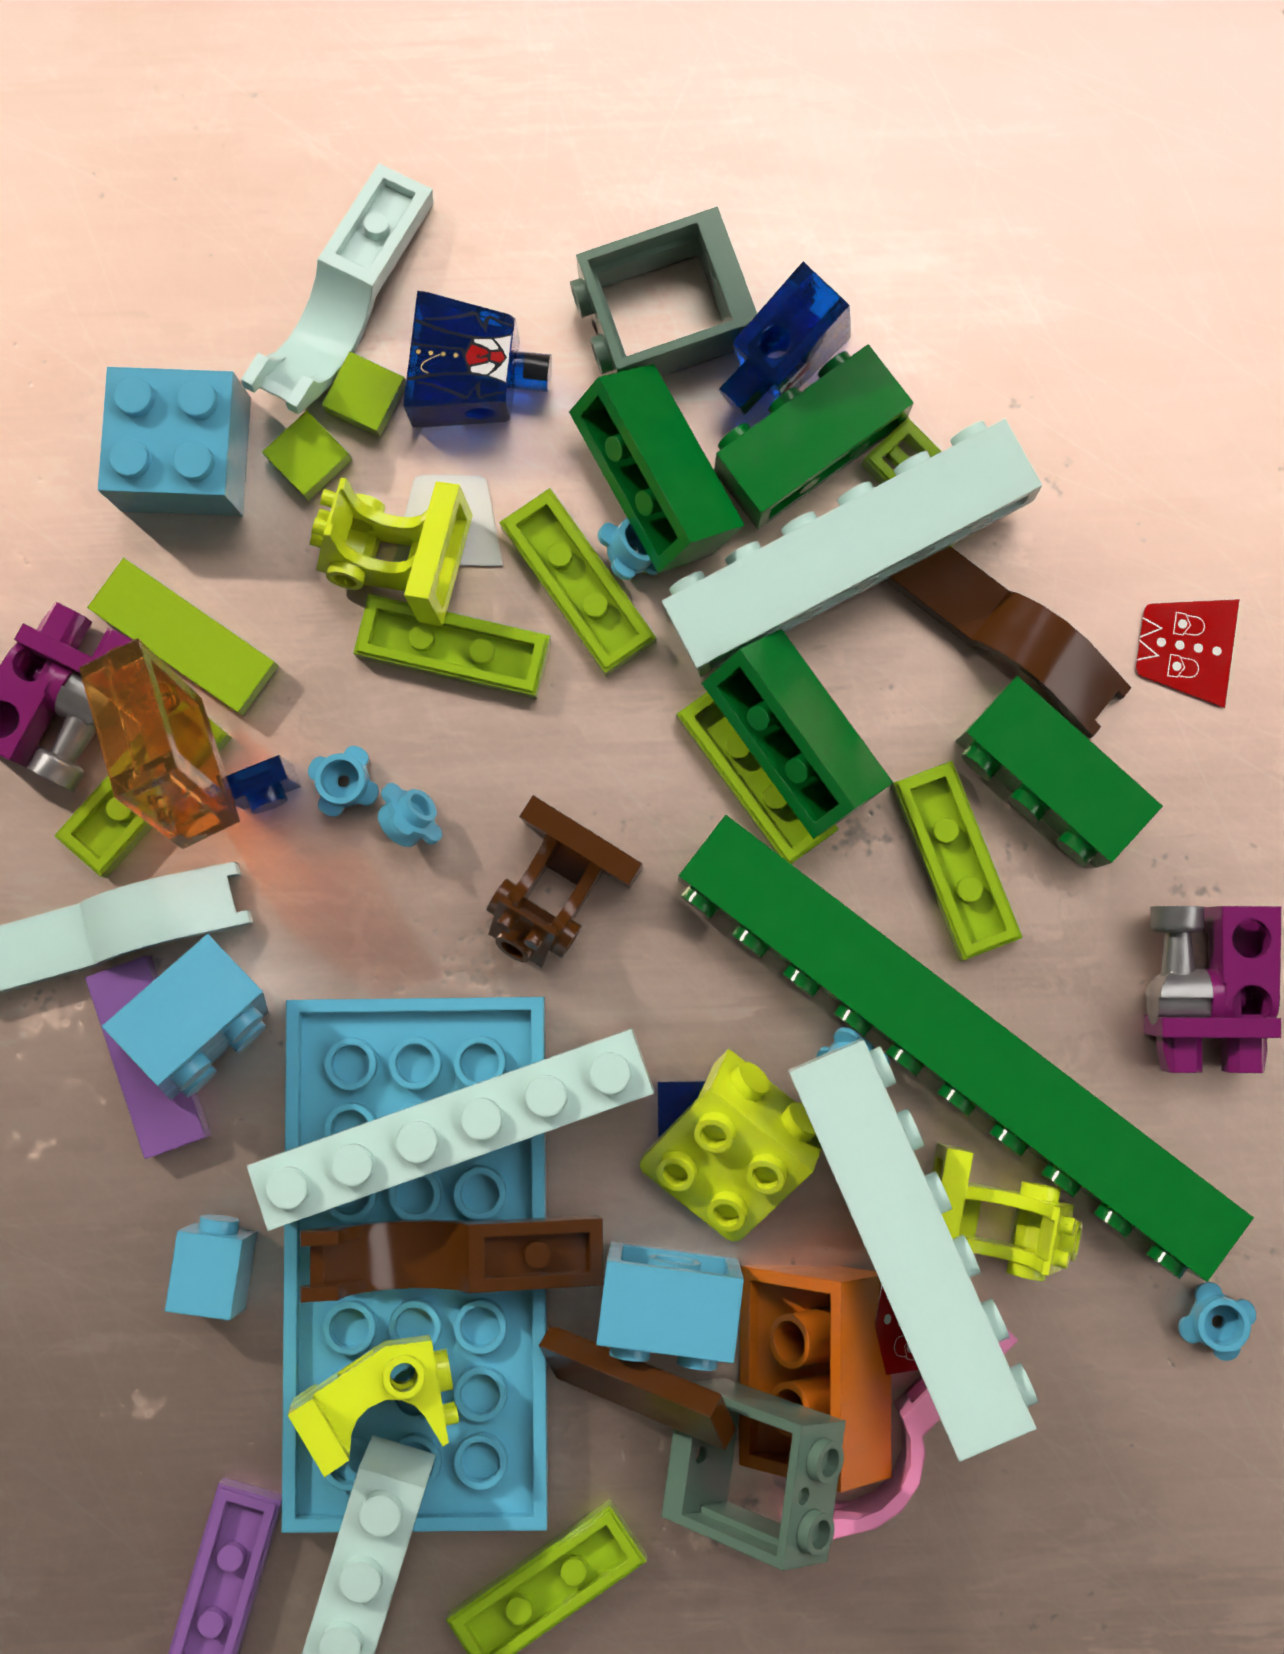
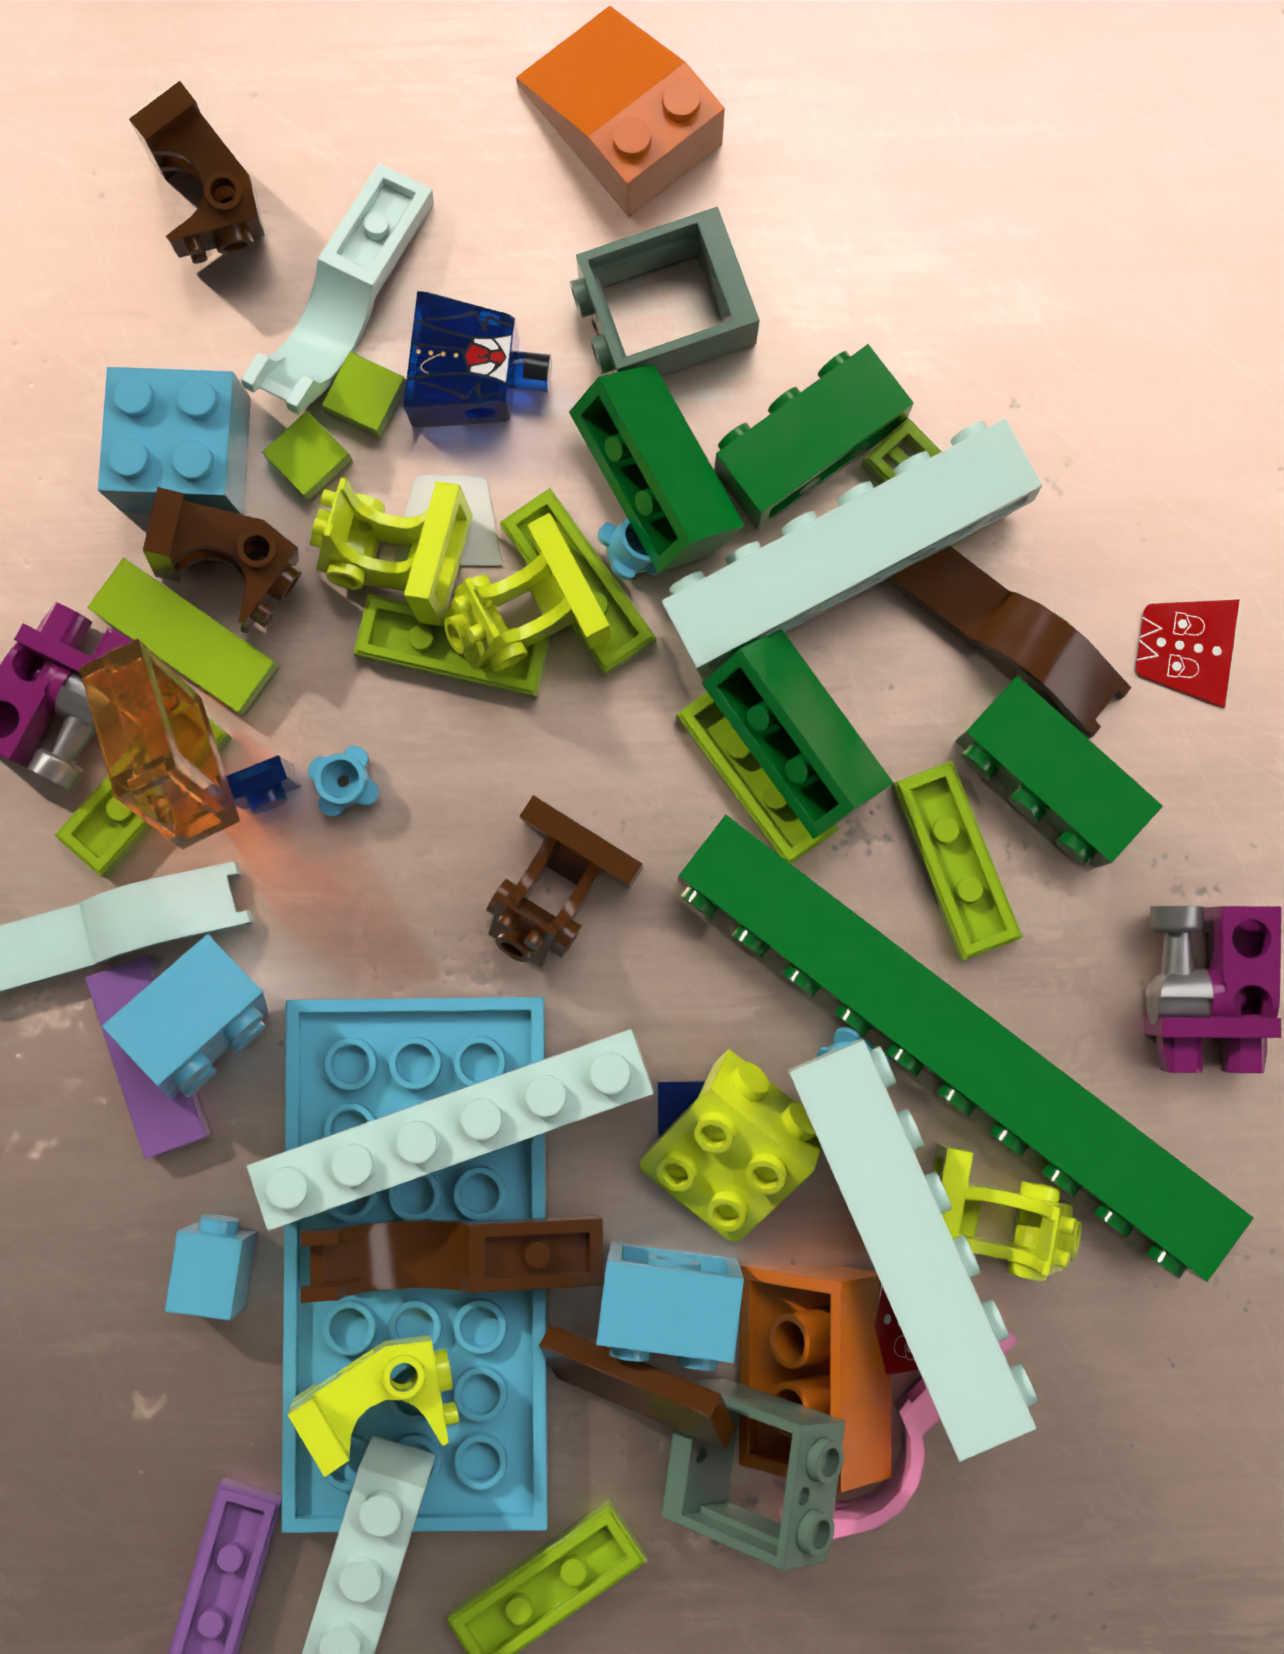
(184, 141): none -> reddish brown tile
(190, 532): none -> reddish brown tile
(408, 816): medium azure plate -> none
(556, 585): none -> neon yellow tile
(625, 107): none -> orange slope
(800, 319): clear blue torso -> none
(1234, 1330): medium azure plate -> none

